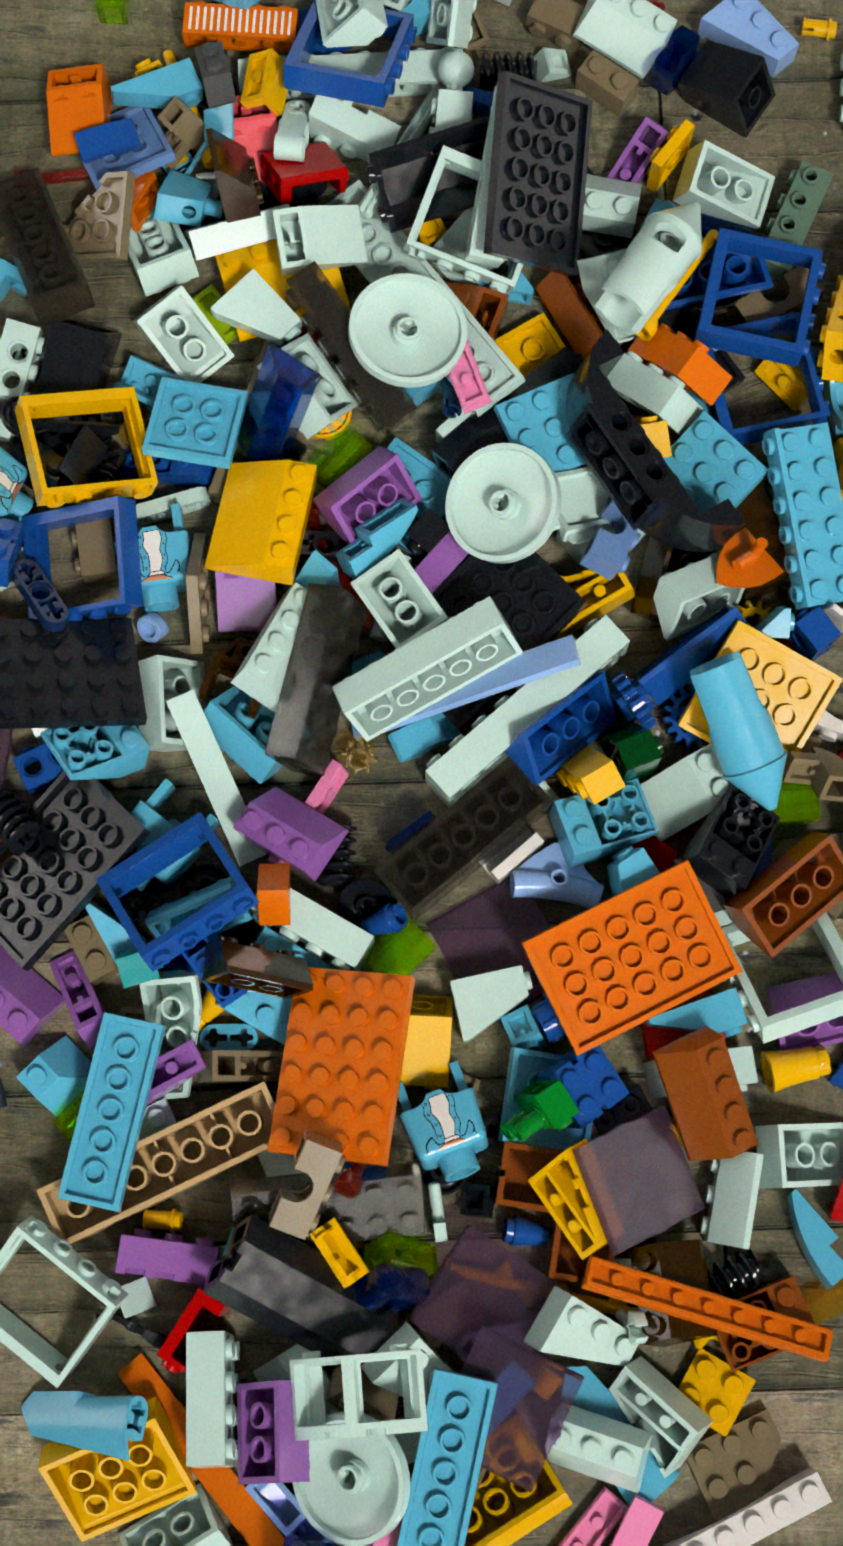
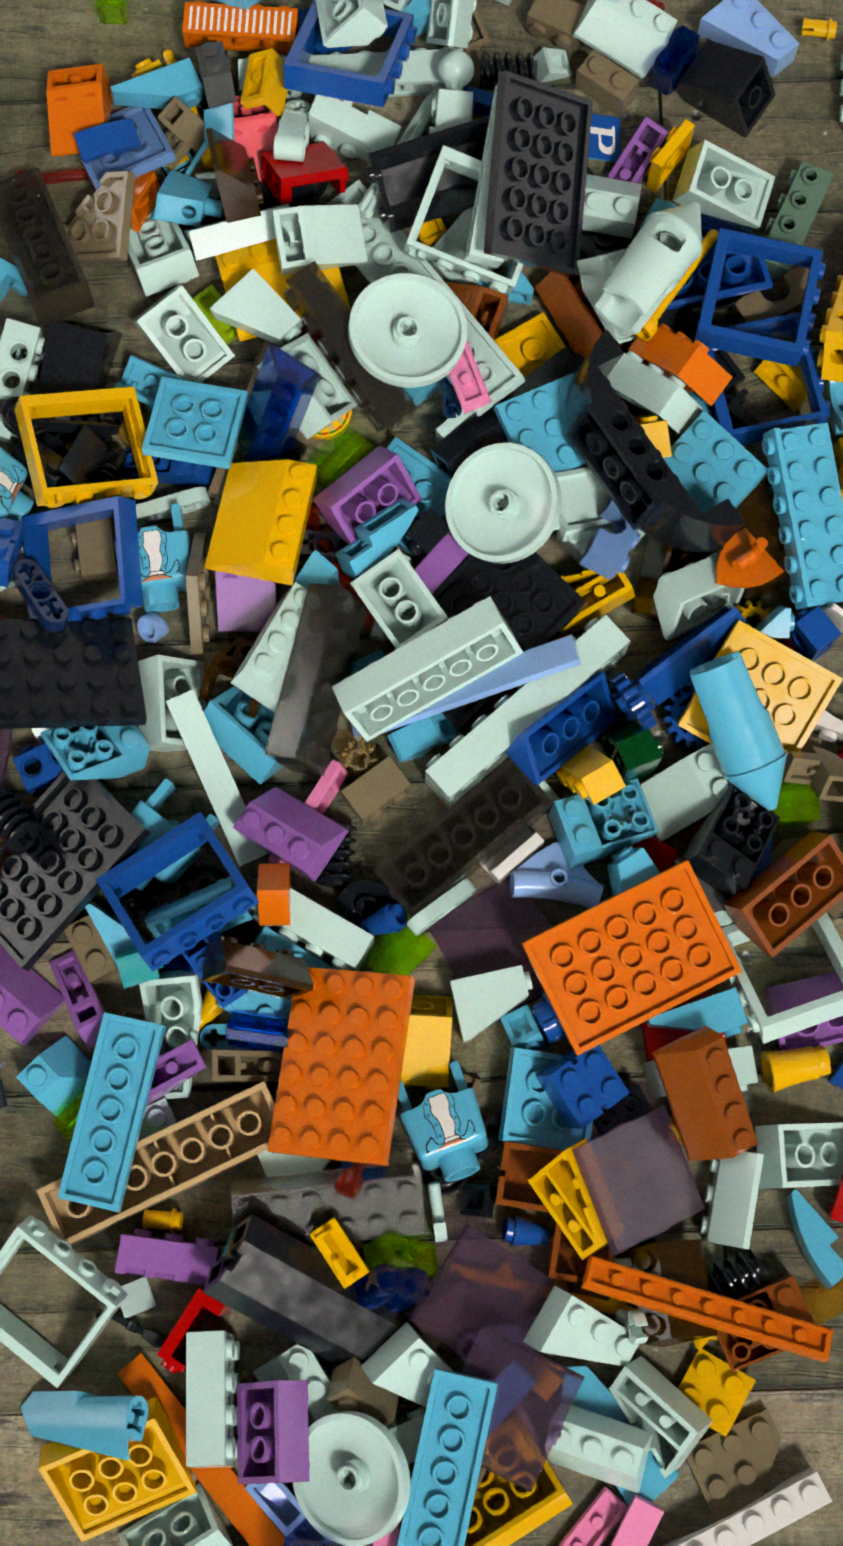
(257, 1031): none -> clear blue panel
(298, 1210): arch -> none
(309, 1395): light aqua window -> none
(376, 791): none -> dark tan brick
(409, 832): clear blue piece -> none
(441, 906): none -> light aqua beam
(542, 1106): green brick -> none
(605, 138): none -> blue piece
(739, 416): none -> black bracket

